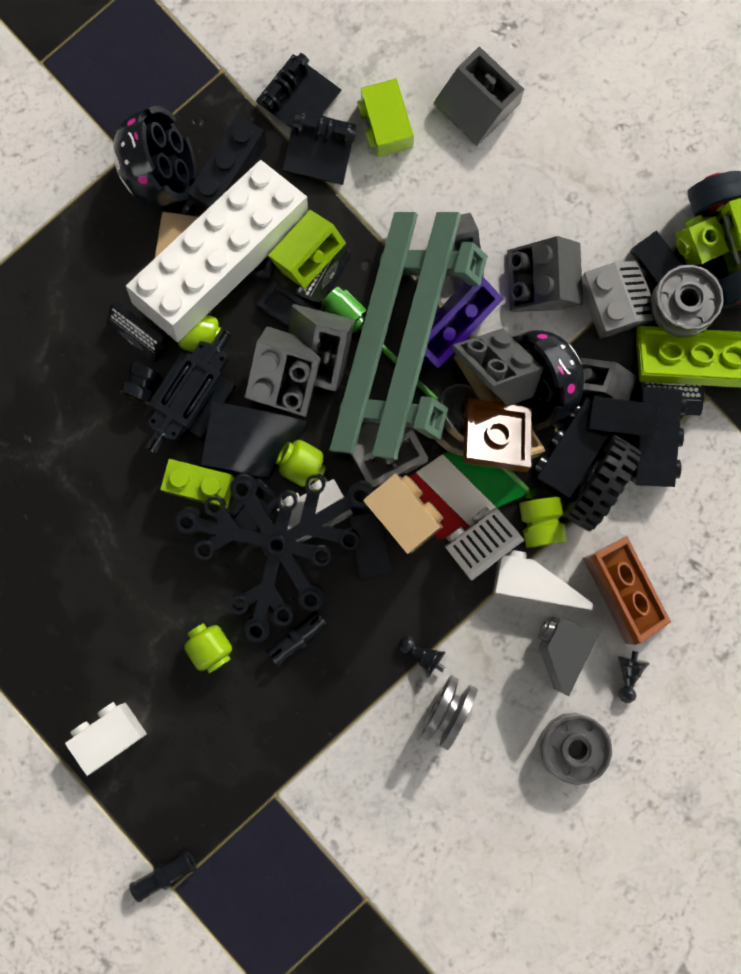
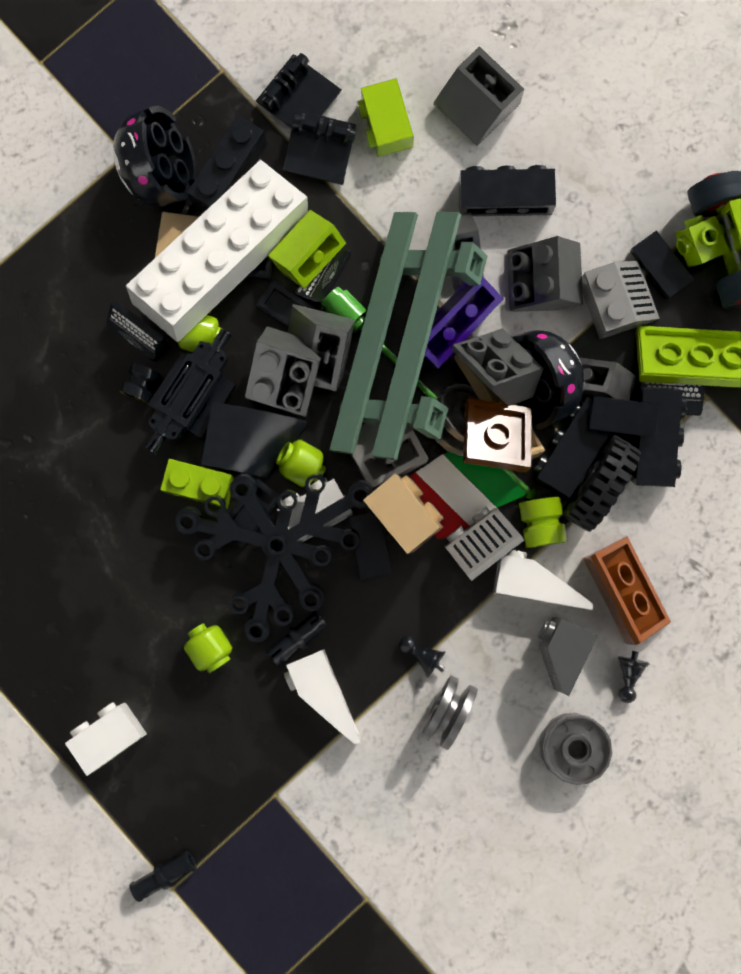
(319, 688): none -> white slope
(507, 191): none -> black brick
(694, 284): flat silver wheel -> none

